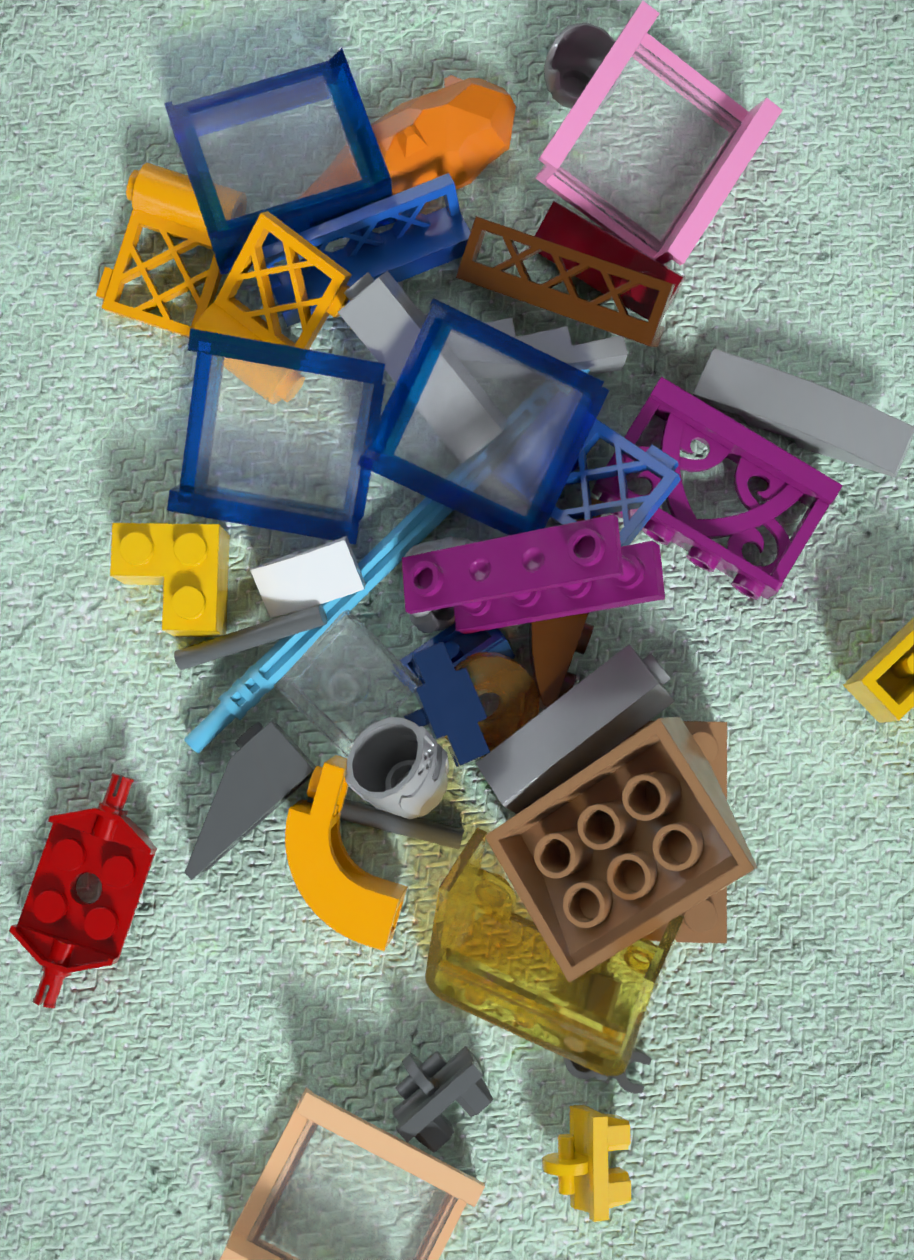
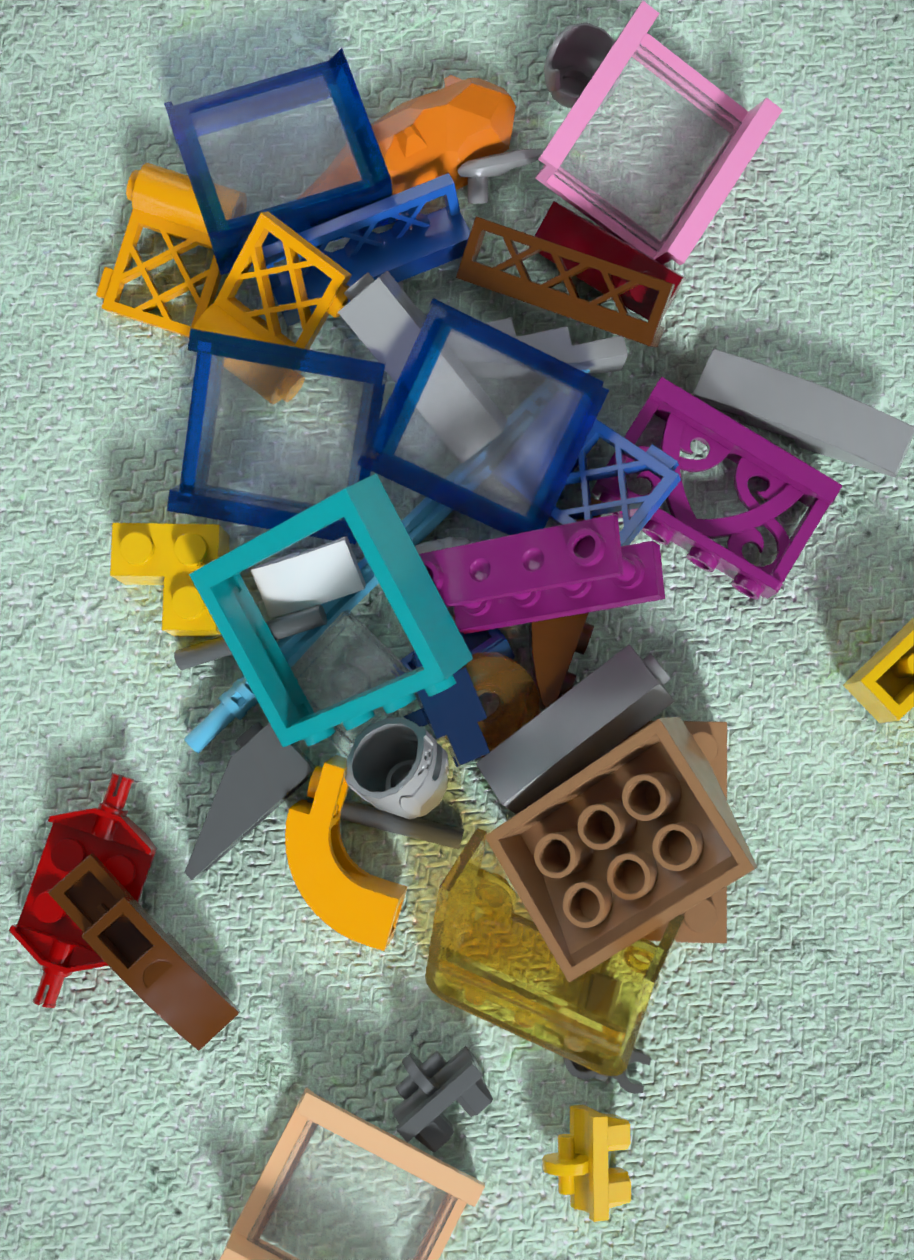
(143, 953): none -> reddish brown slope
(402, 581): none -> teal window
(490, 166): none -> light grey bar

